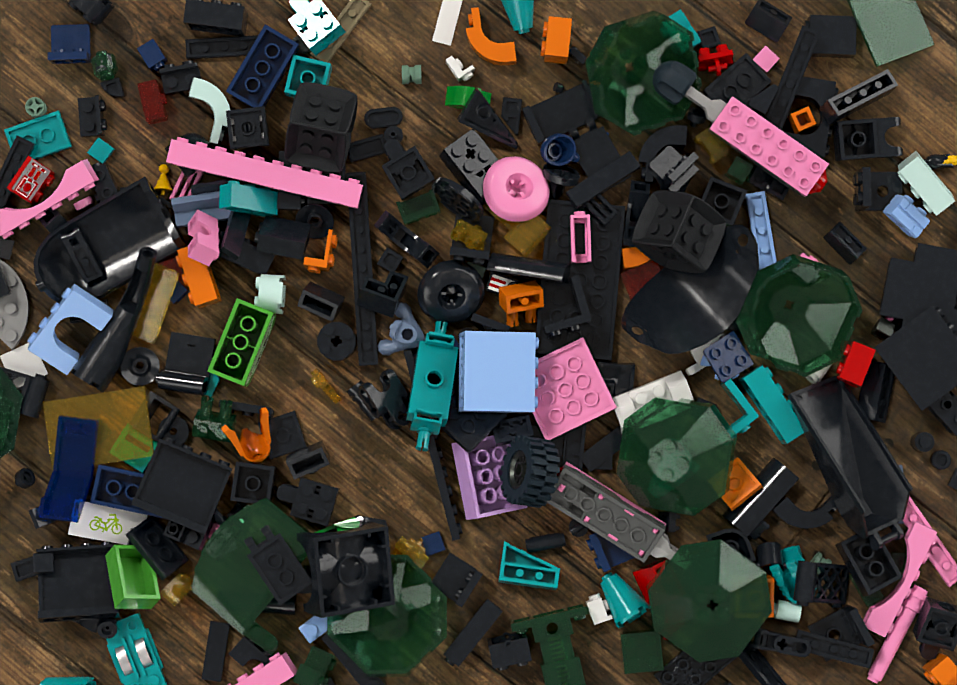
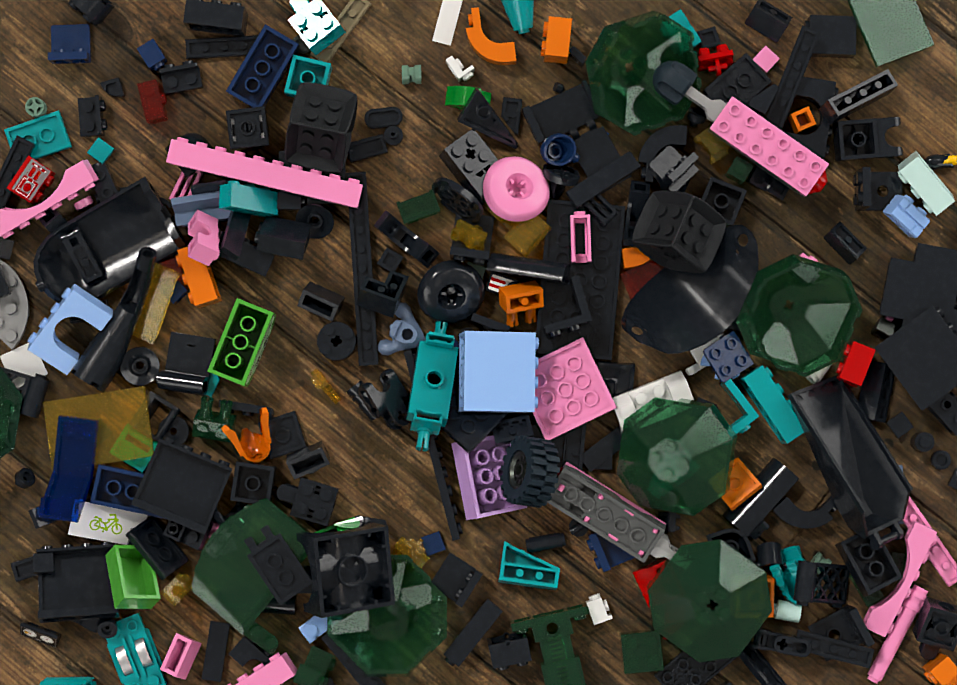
(40, 633): none -> black slope
(104, 65): clear green head -> none
(163, 183): yellow piece -> none
(180, 656): none -> bright pink piece
(216, 100): light aqua arch -> none
(271, 292): light aqua brick -> none
(317, 265): orange bracket -> none
(406, 169): black brick -> none
(622, 600): teal cone -> none
(761, 227): light blue tile -> none
(899, 425): none -> black tile

